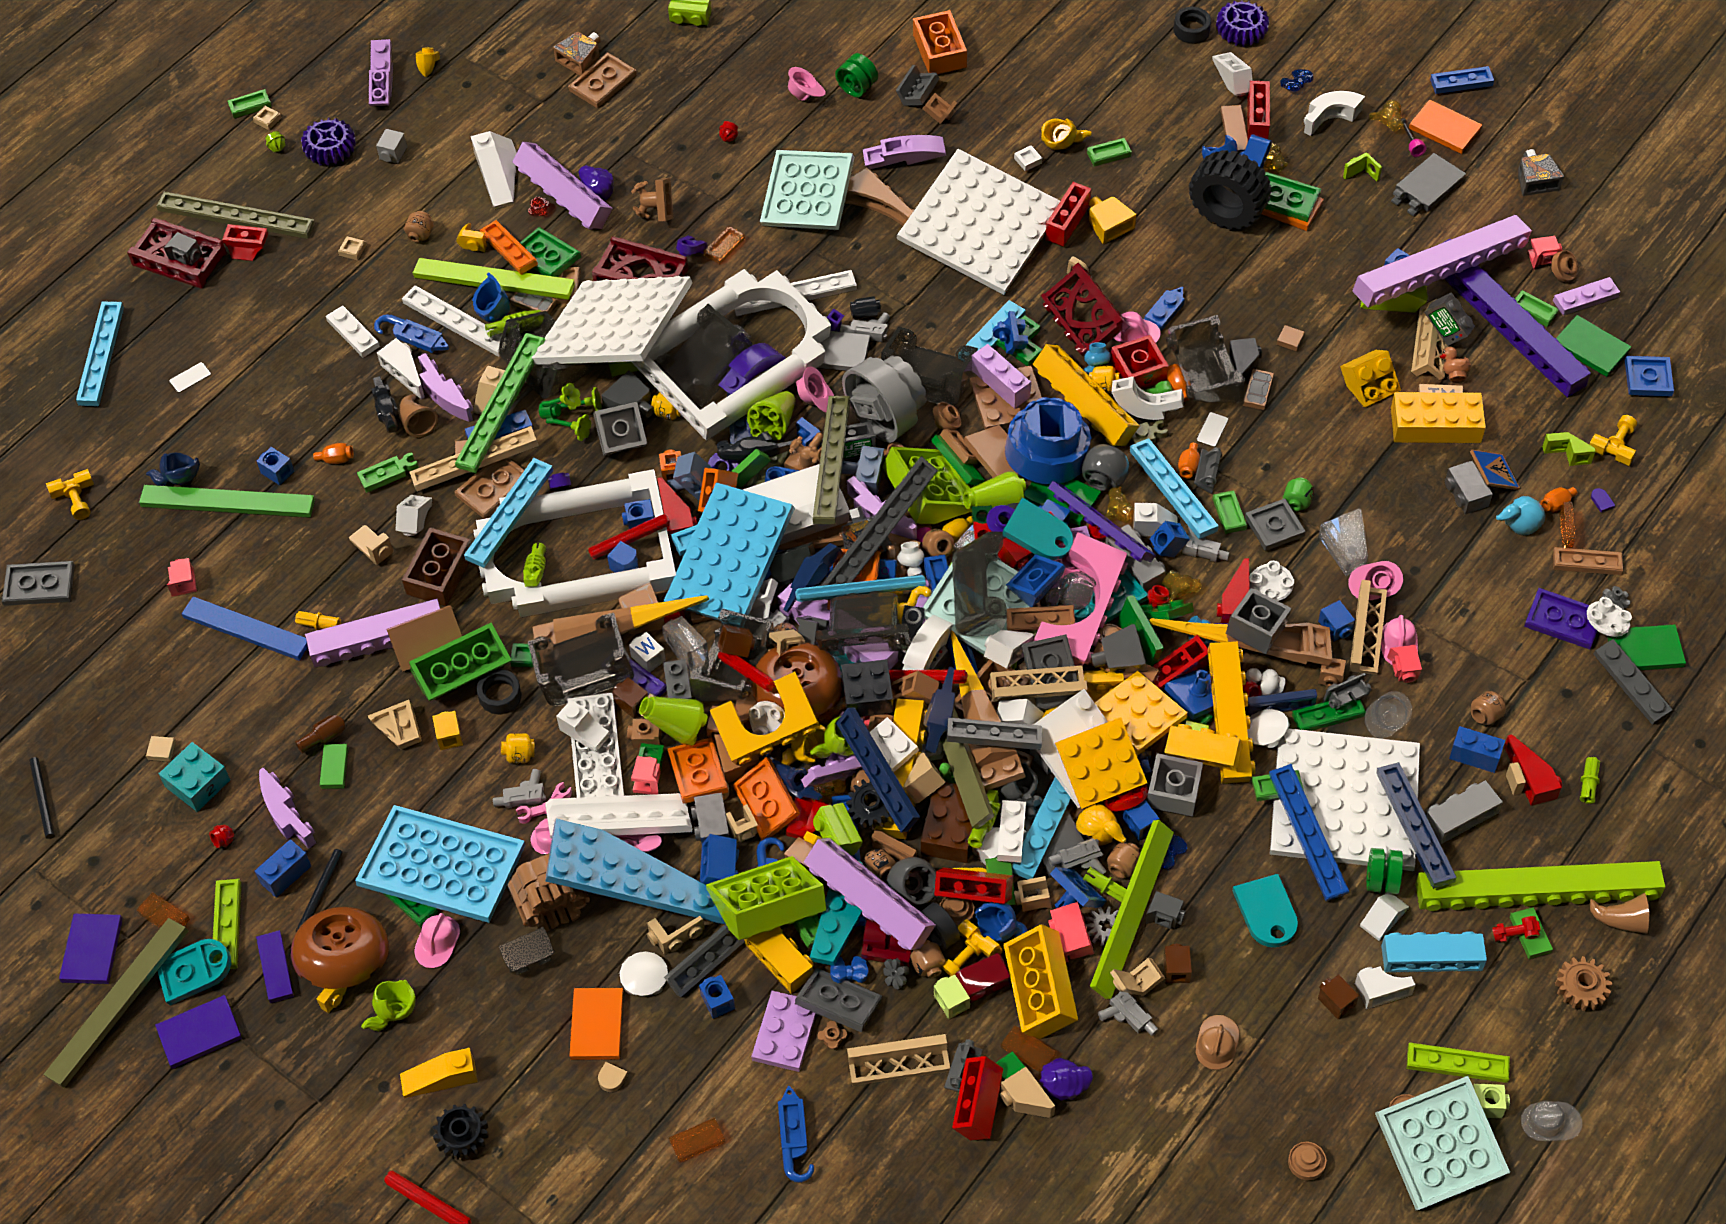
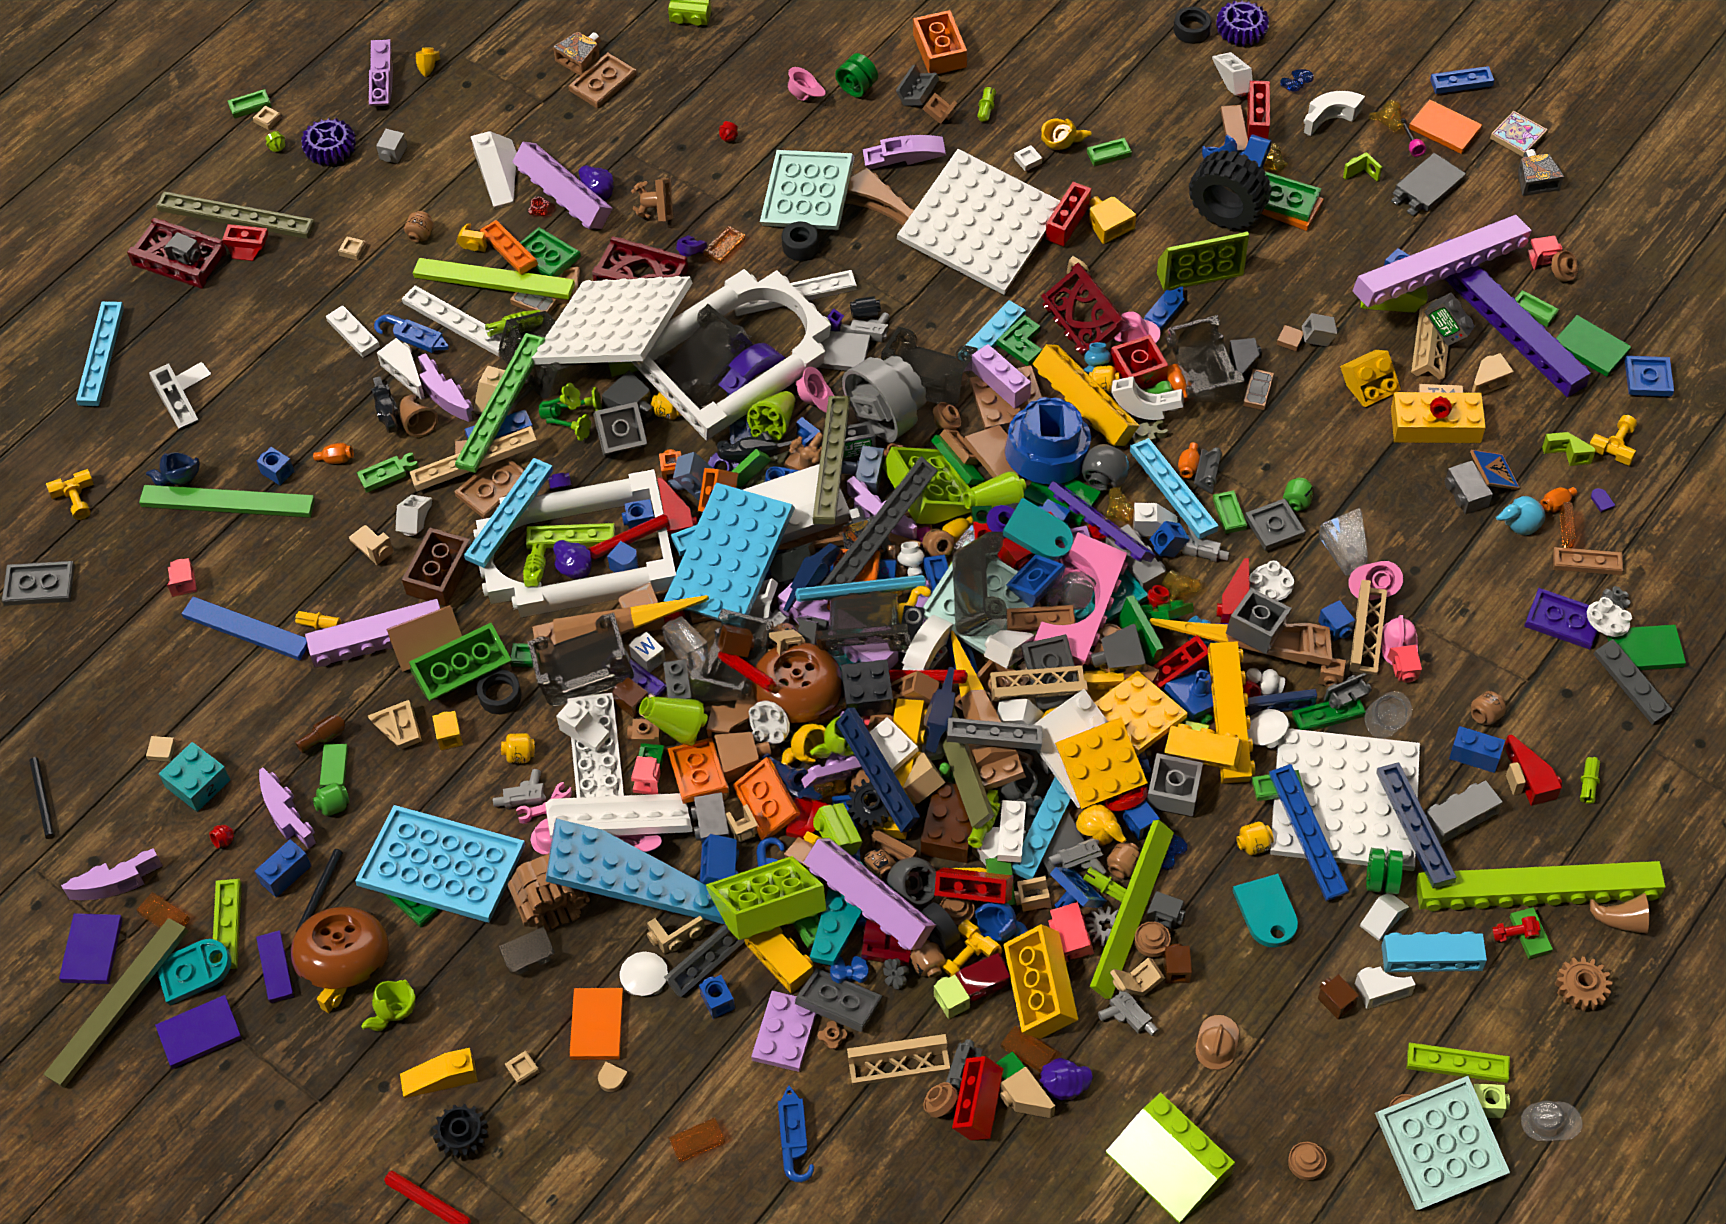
(104, 883): none -> lavender slope
(173, 396): none -> white slope
(331, 799): none -> bright green head
(436, 941): bright pink piece -> none
(491, 300): blue helmet -> none
(522, 1068): none -> tan tile
(572, 559): none -> dark purple hair
(583, 534): none -> lime tile
(798, 720): yellow arch -> none
(800, 250): none -> black tyre
(940, 1100): none -> medium nougat plate
(986, 104): none -> lime axle
(1009, 331): blue hips -> none
(1152, 939): none -> medium nougat plate
(1170, 1158): none -> slope
(1203, 261): none -> lime slope
(1212, 429): white sticker -> none
(1255, 838): none -> yellow head
(1319, 329): none -> light grey brick
(1440, 407): none -> red plate
(1455, 367): nougat animal -> none
(1492, 374): none -> tan slope
(1518, 133): none -> tile
(1586, 296): lavender plate -> none

